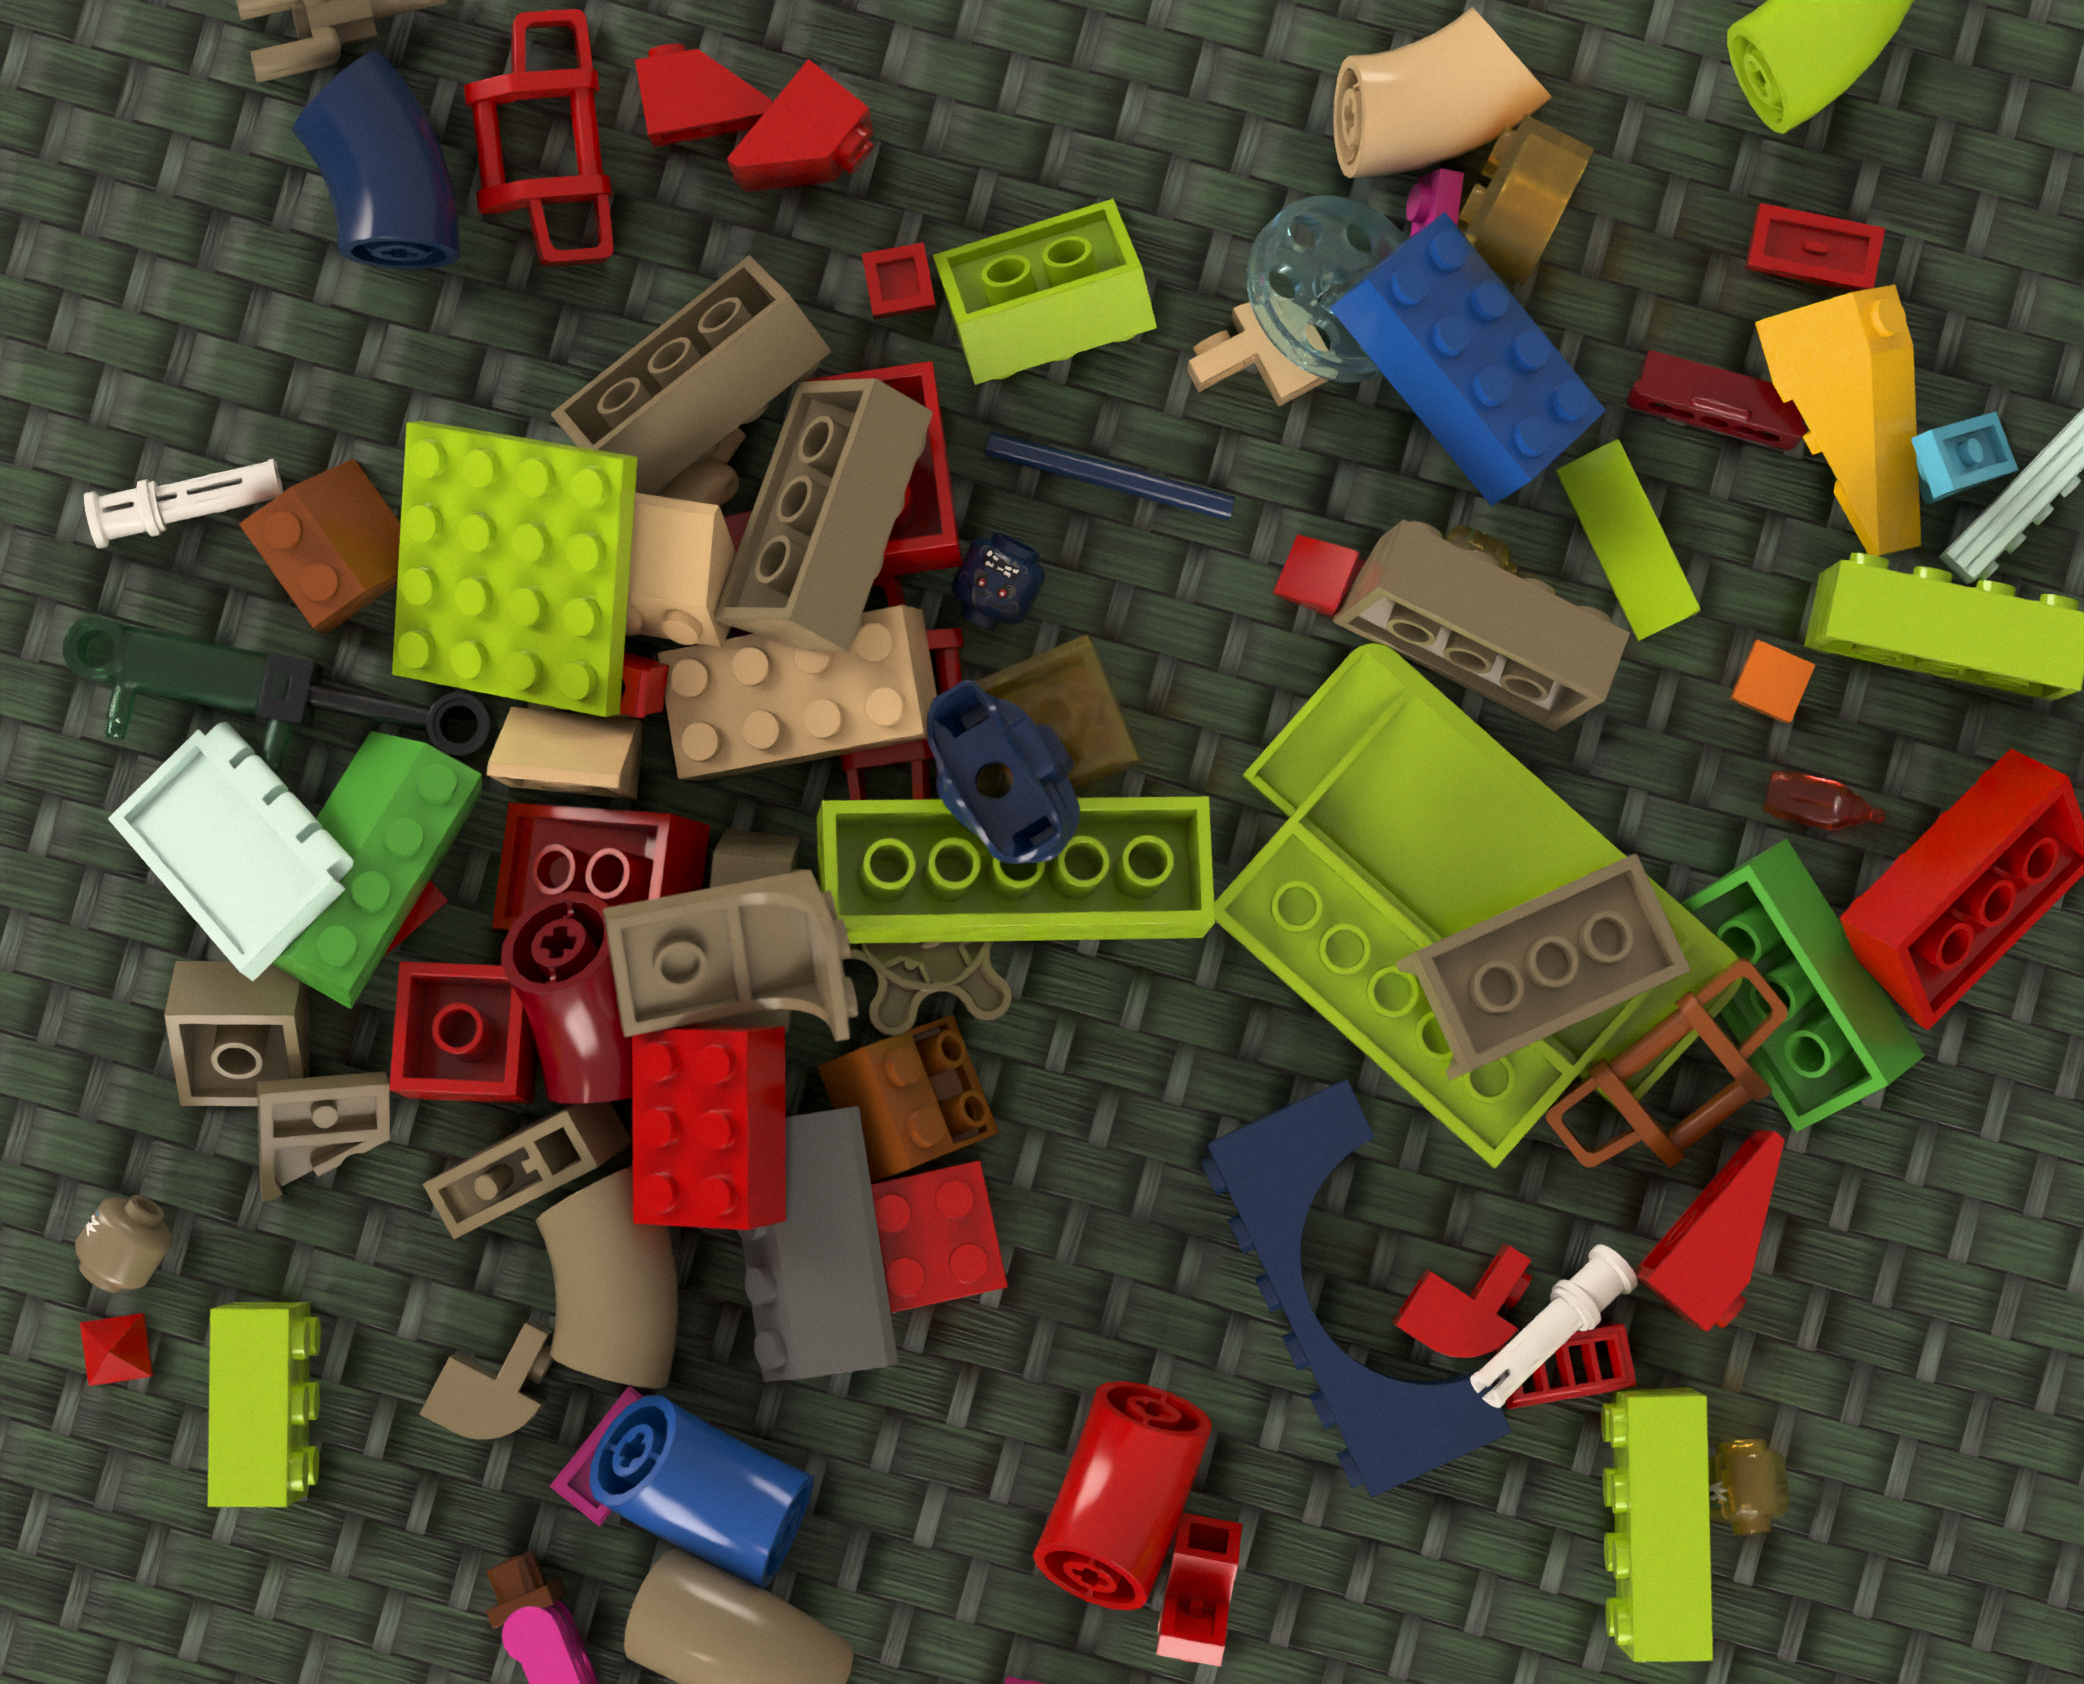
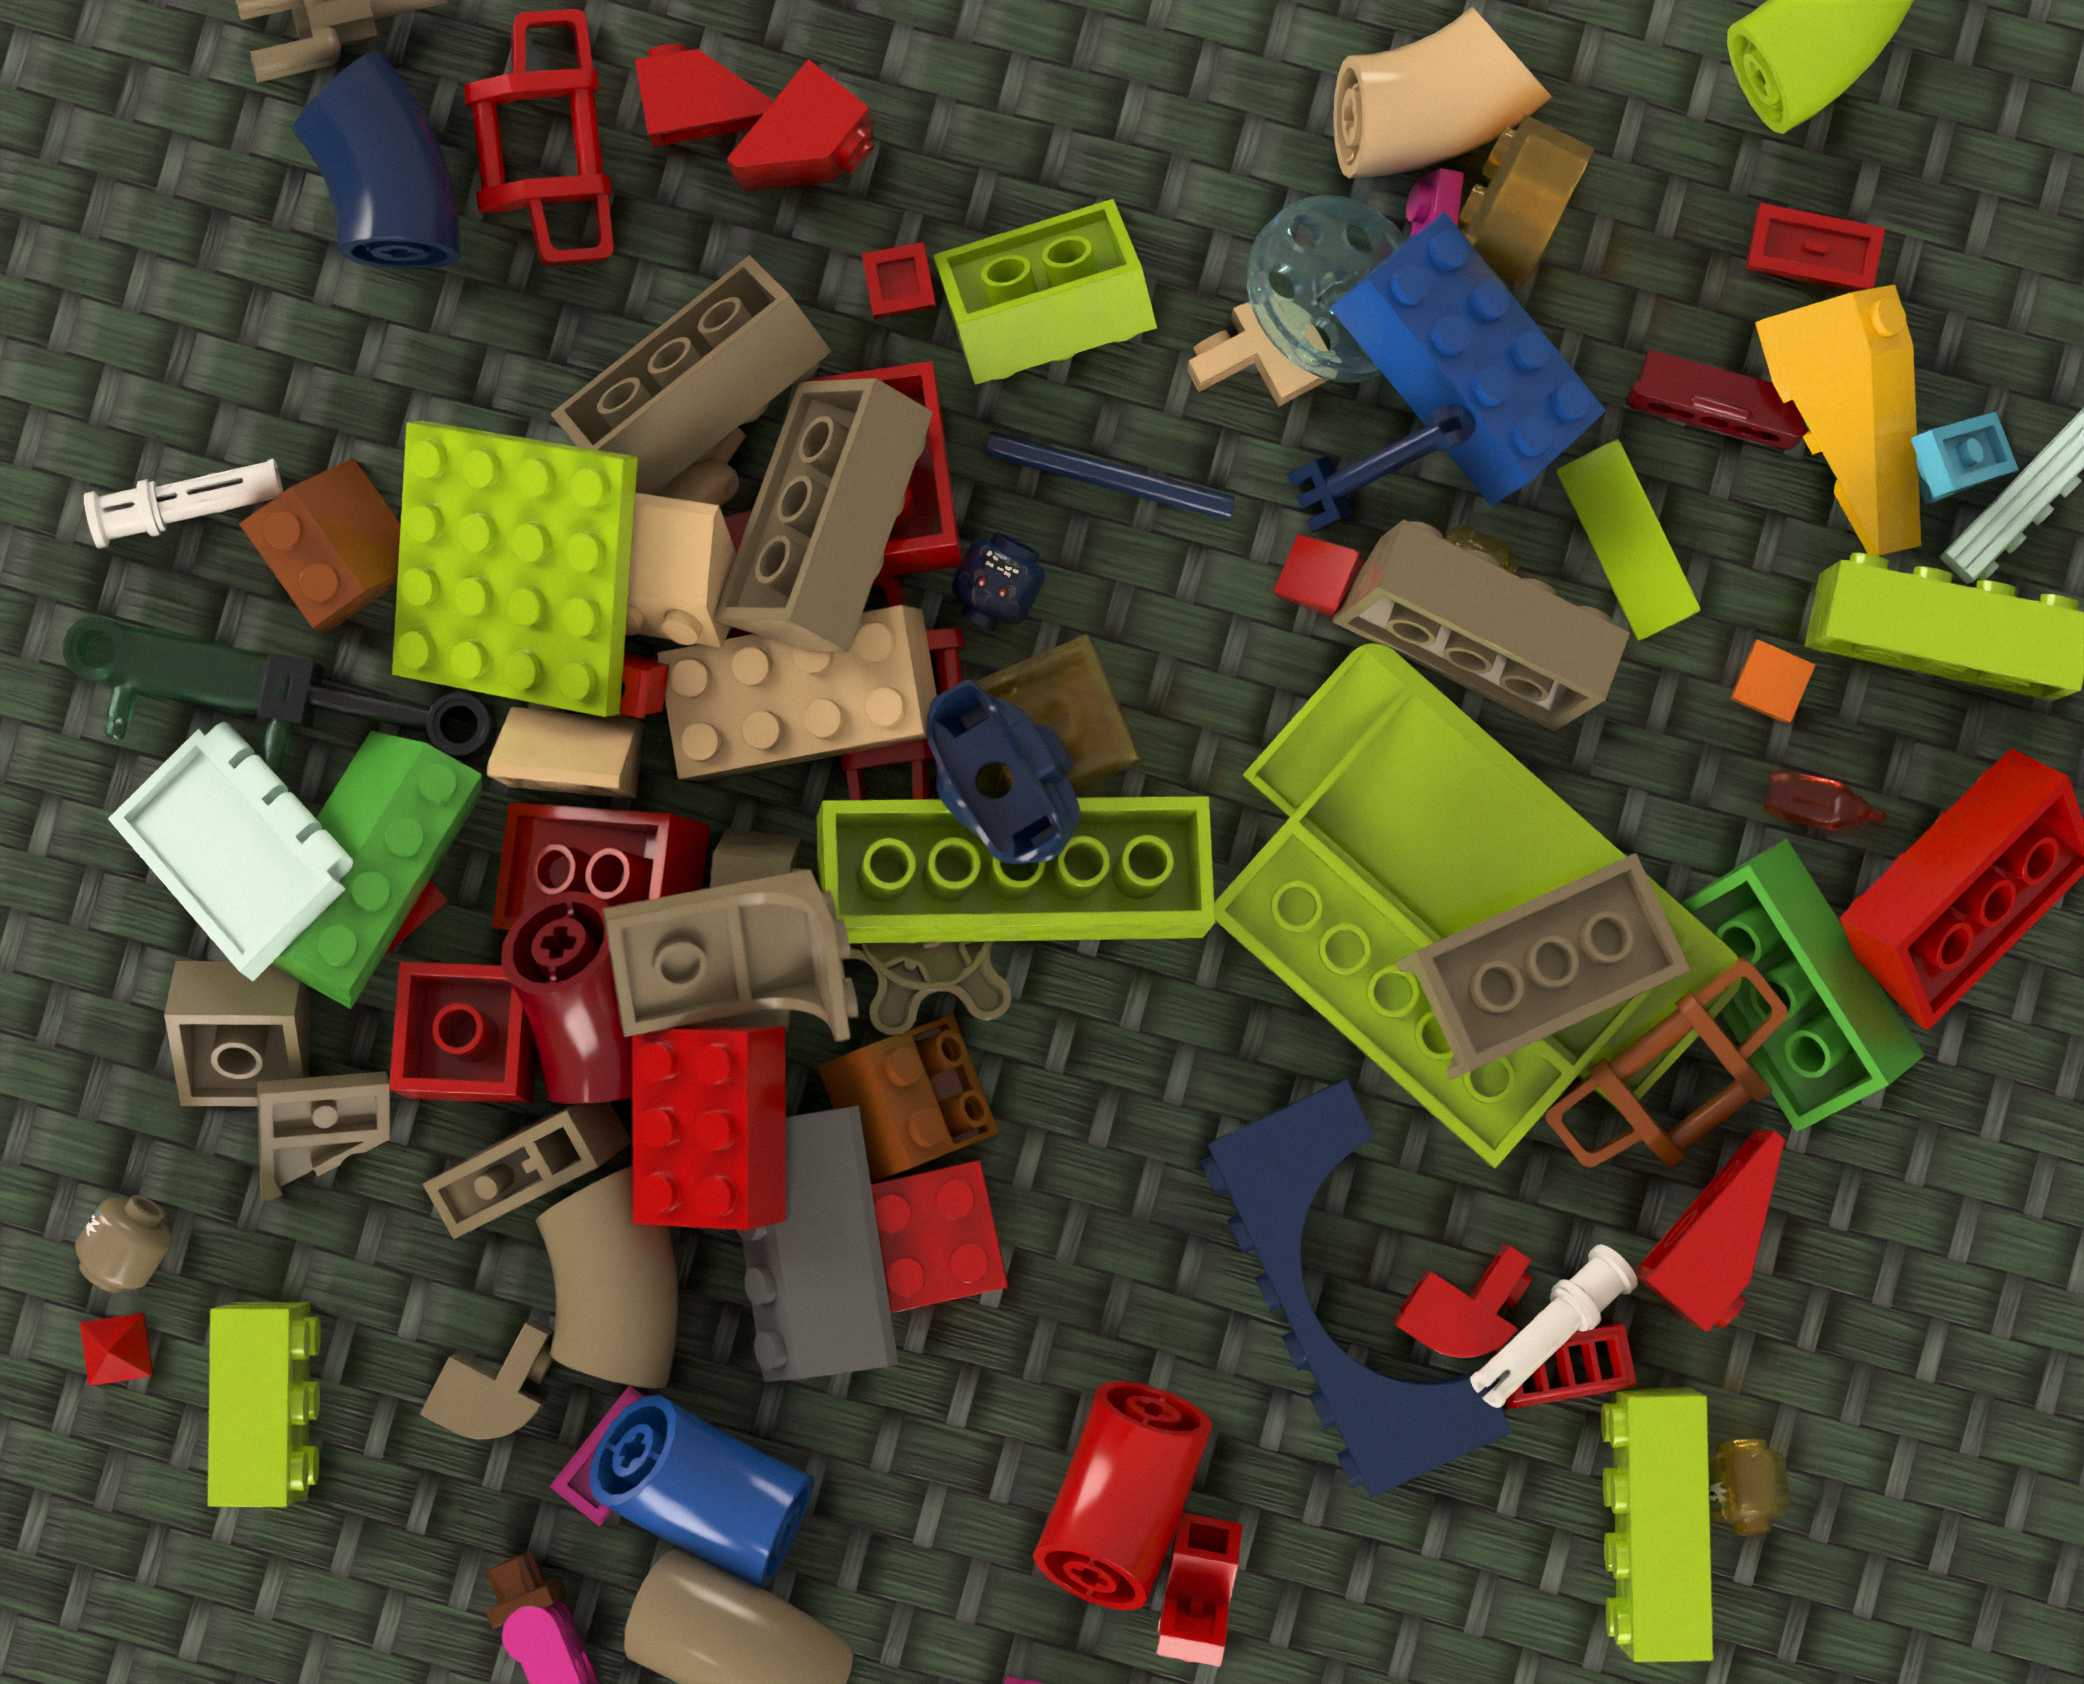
(1445, 430): none -> dark blue hinge

